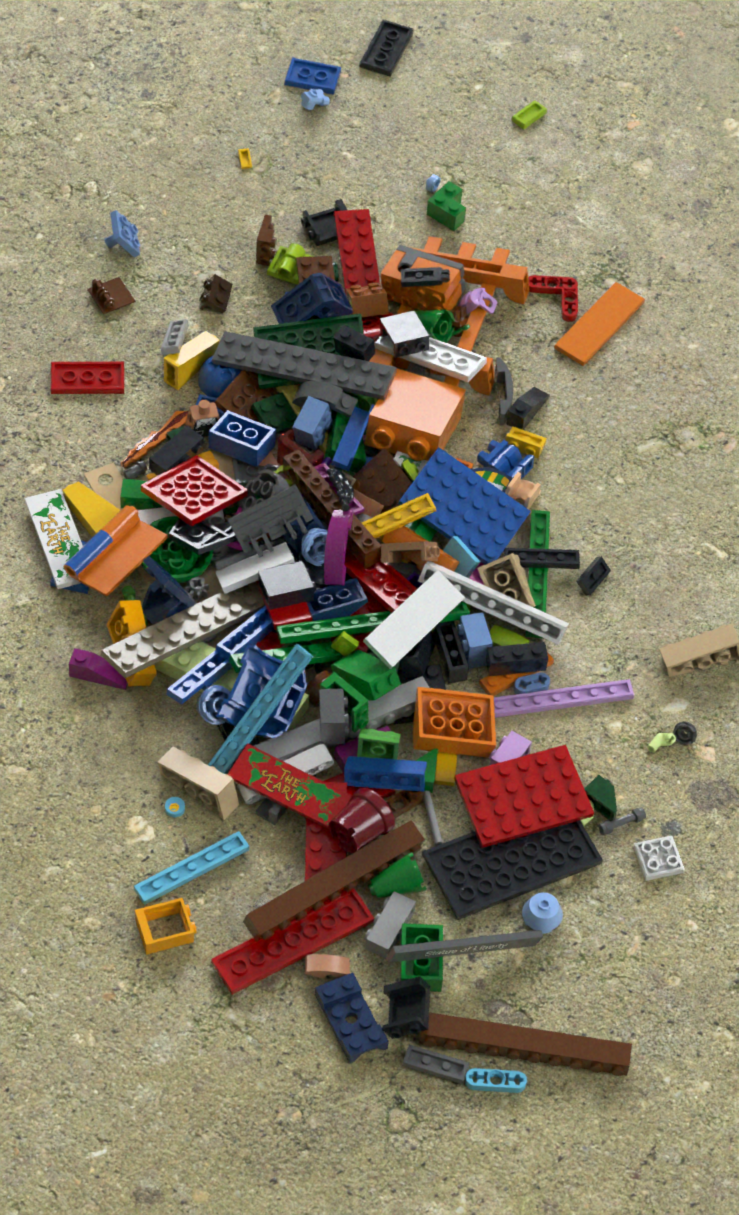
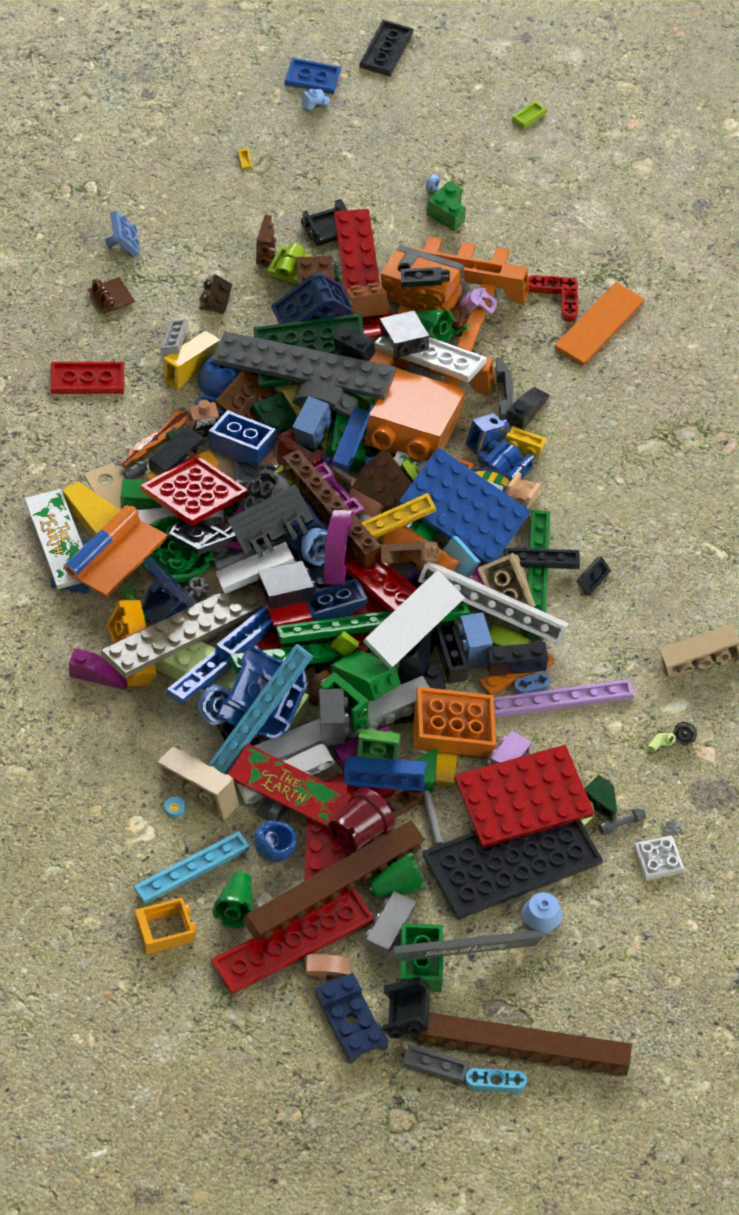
(234, 900): none -> green cone
(275, 841): none -> blue hair
(343, 488): black piece -> none
(485, 430): none -> blue torso

